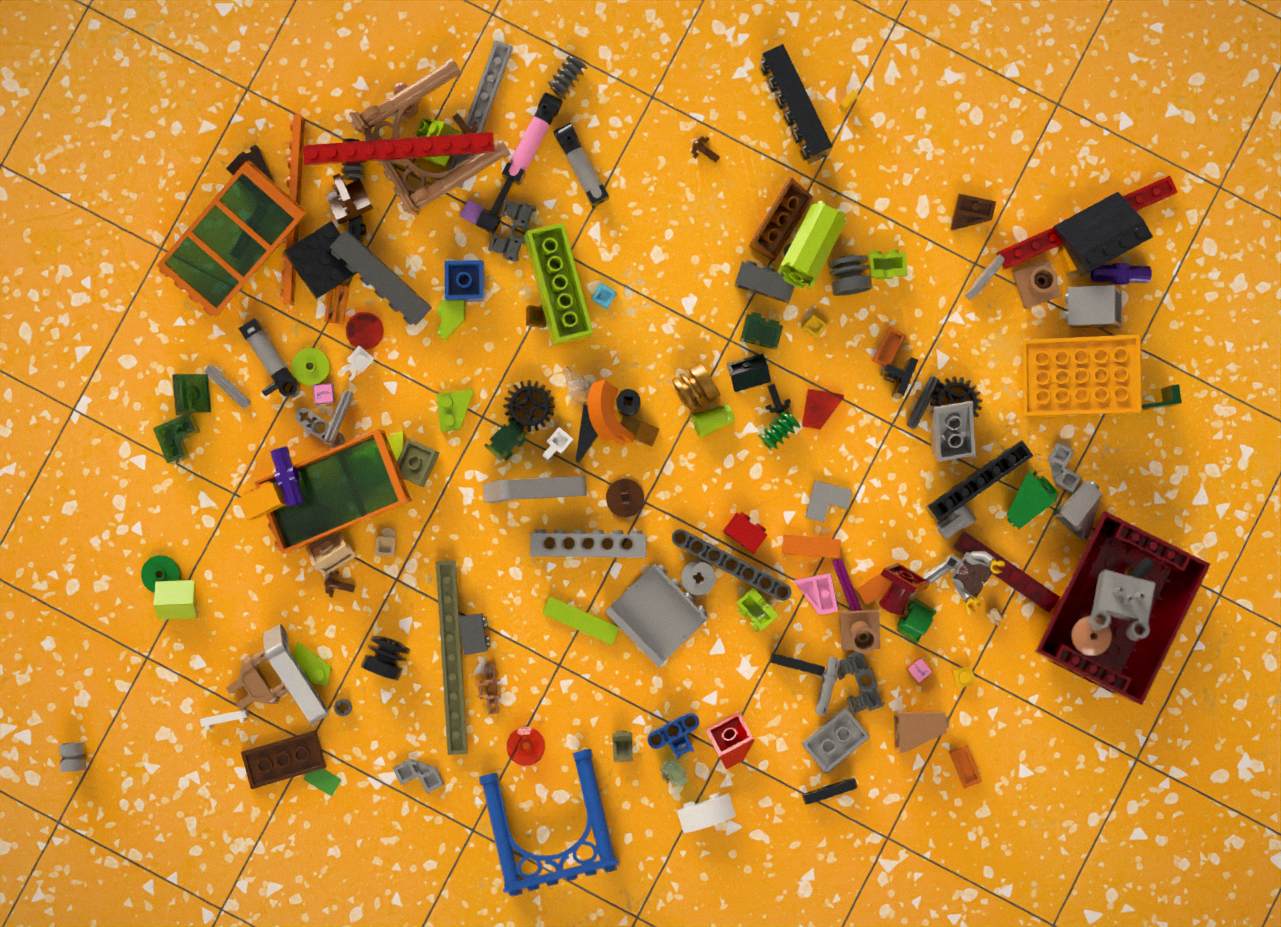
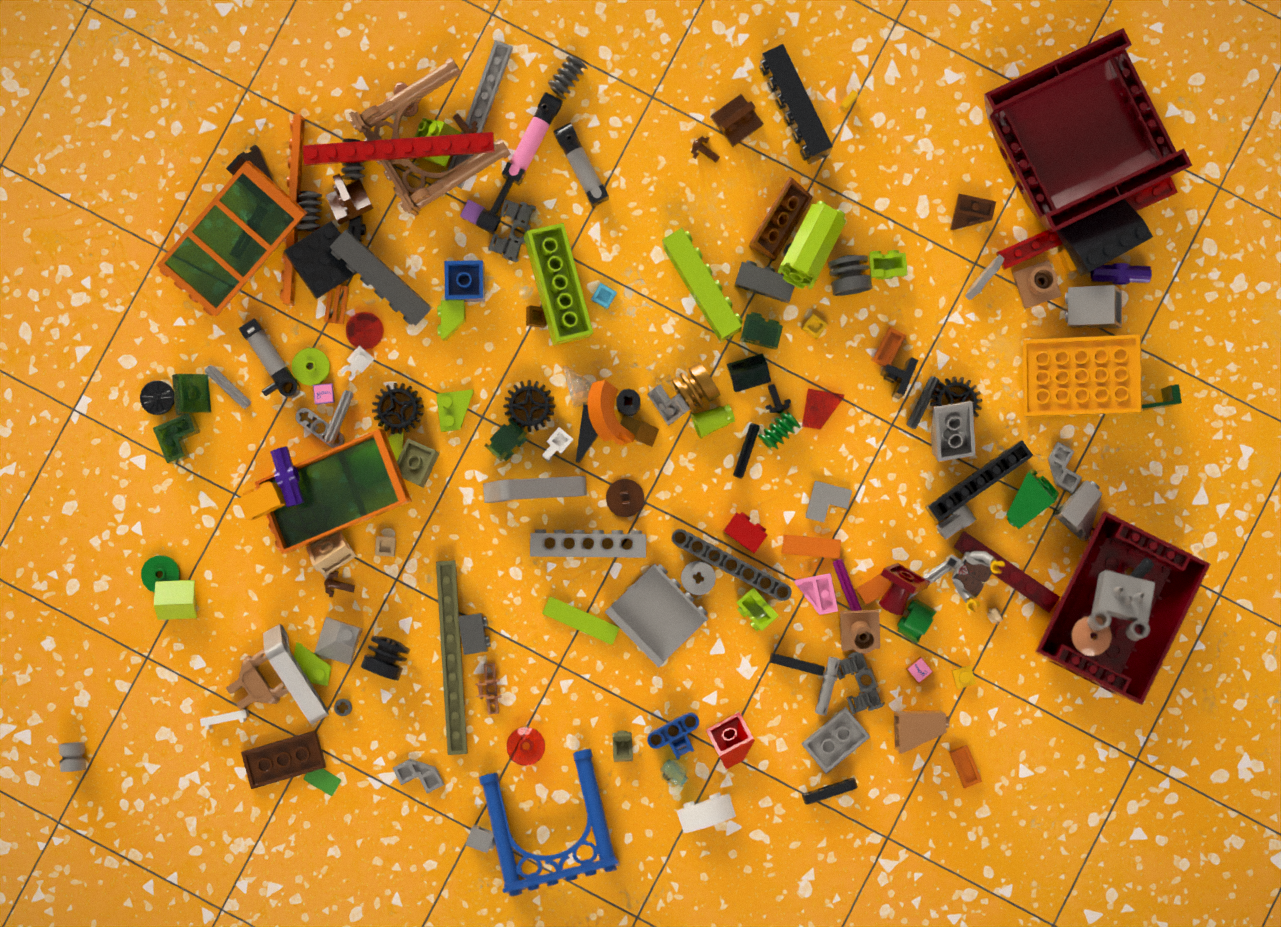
(157, 397): none -> black wheel
(309, 203): none -> dark grey piece
(338, 640): none -> light grey slope
(406, 405): none -> black gear
(481, 839): none -> light grey brick
(668, 408): none -> light grey tile
(701, 285): none -> lime brick
(737, 120): none -> reddish brown bracket
(746, 450): none -> black axle
(1081, 133): none -> dark red slope

